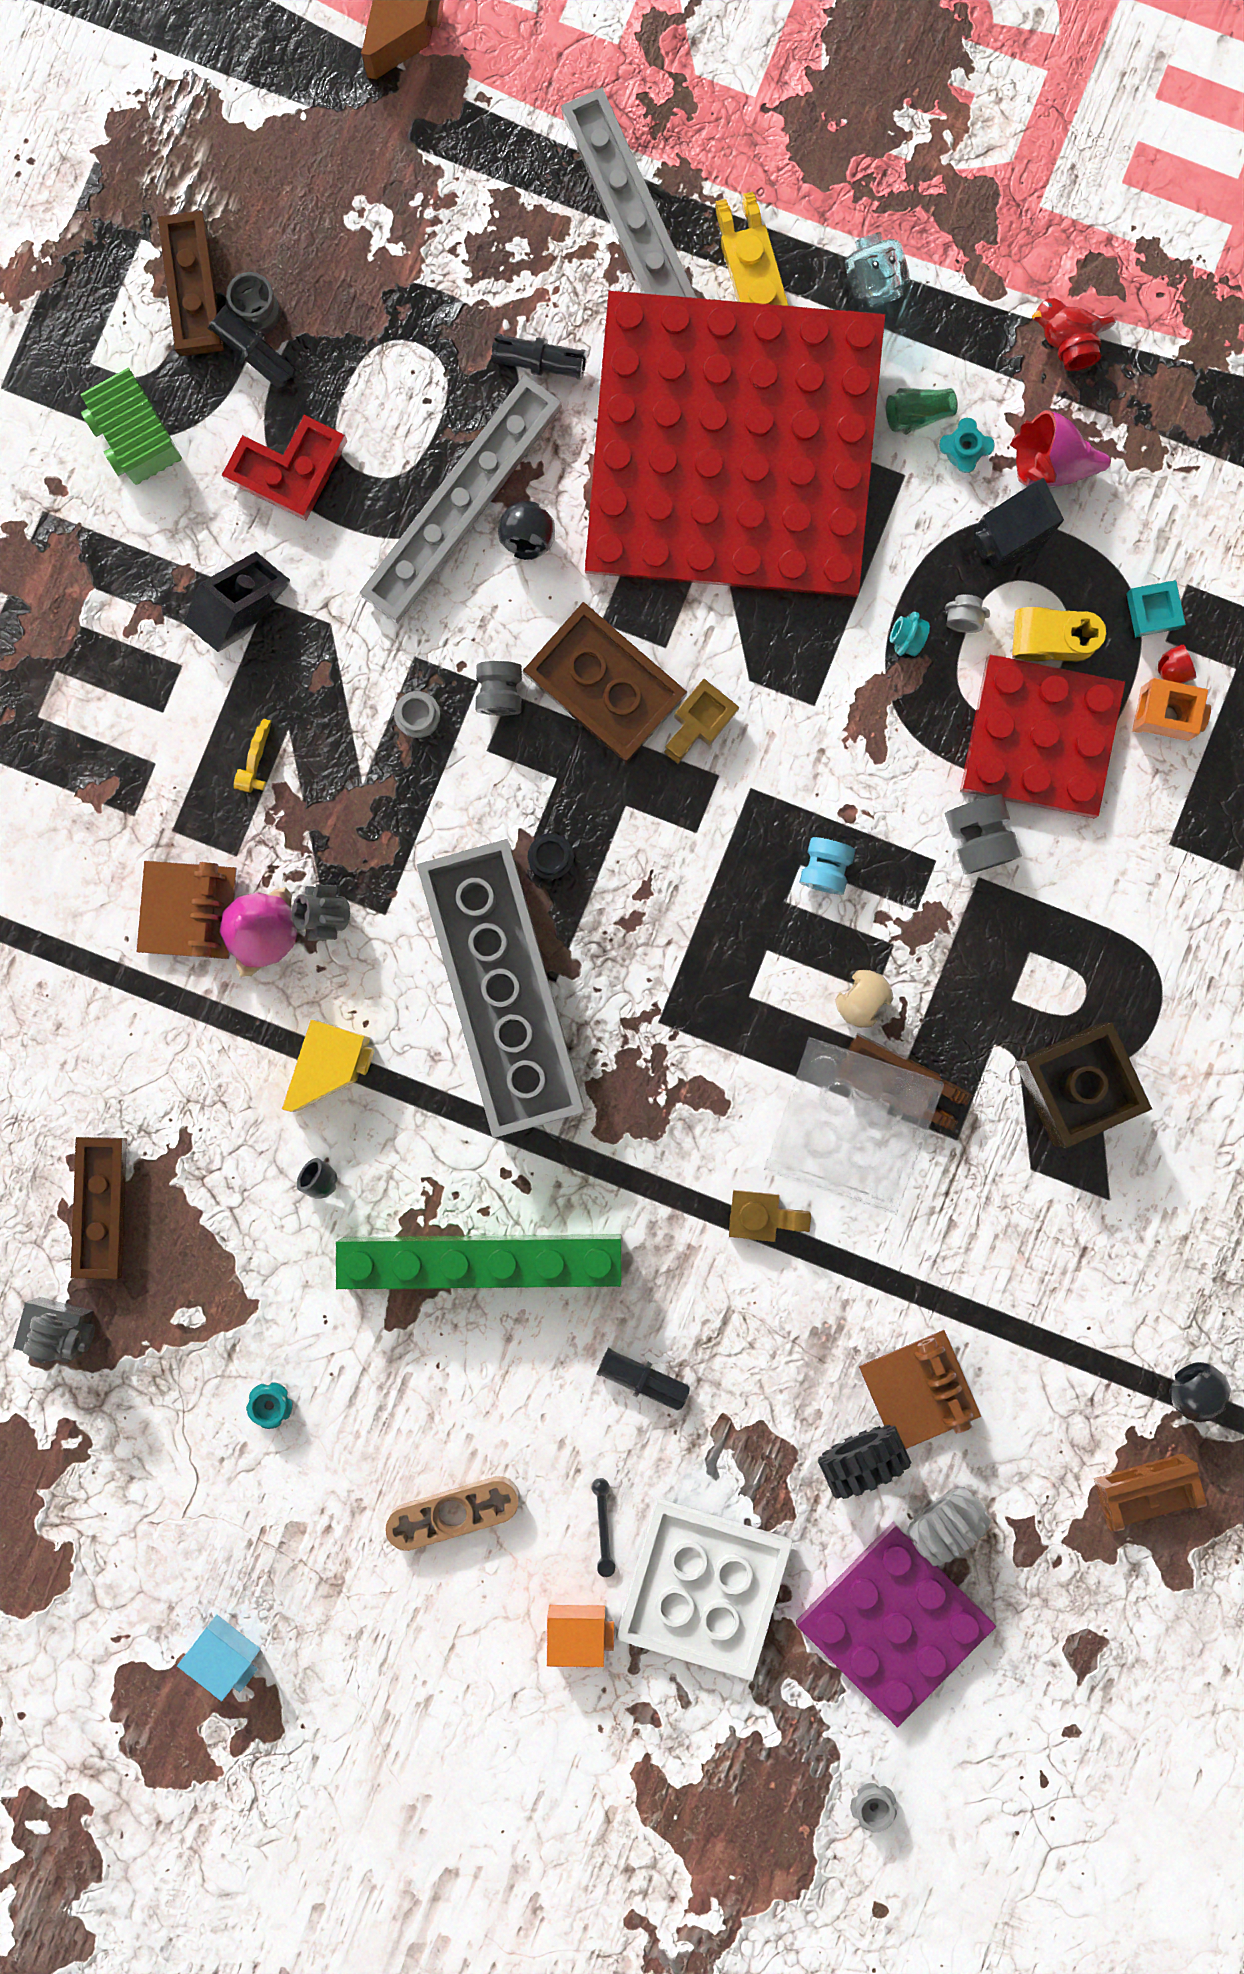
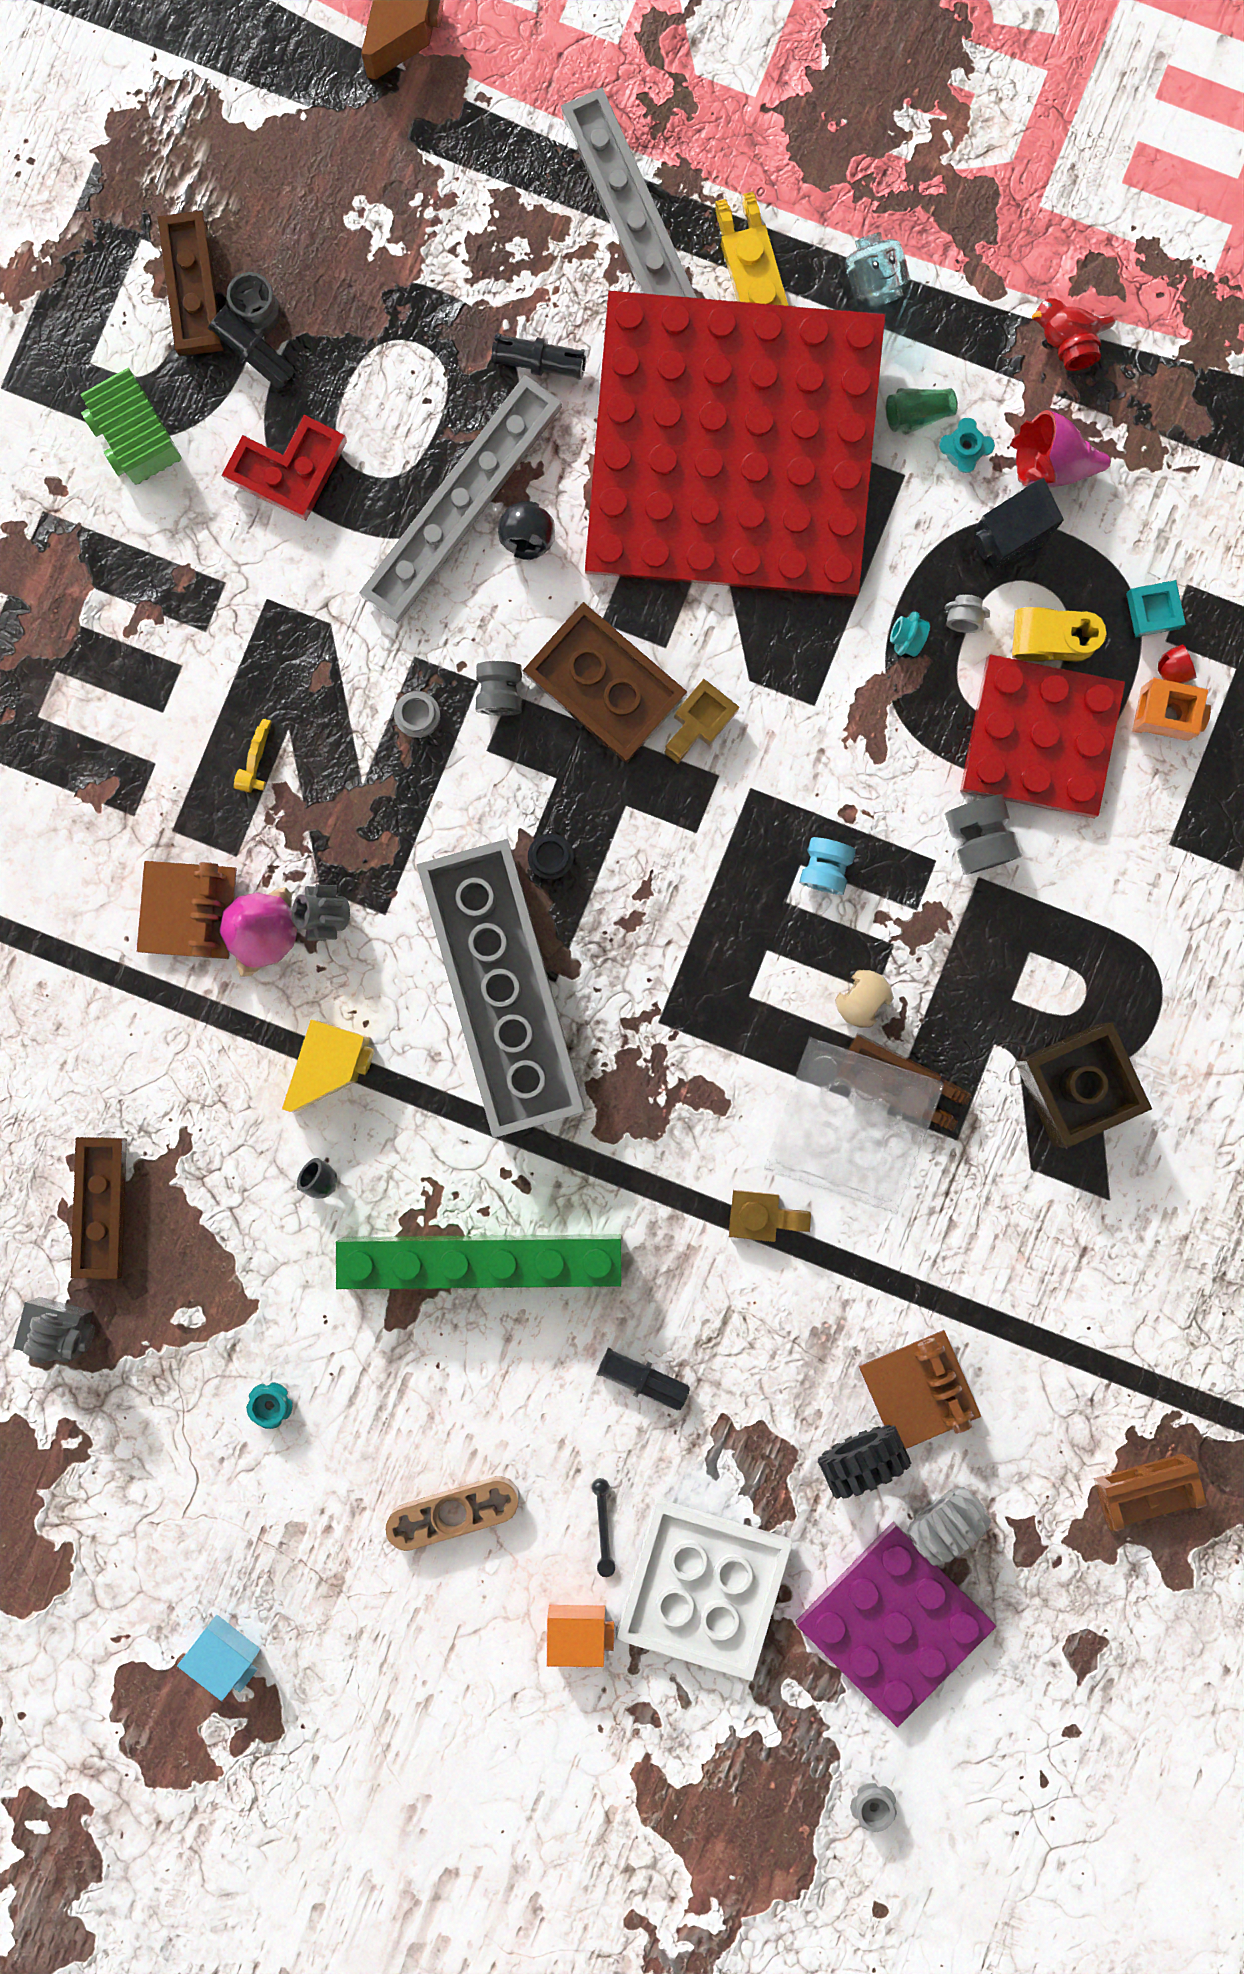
(234, 600): black slope -> none
(1200, 1392): black piece -> none

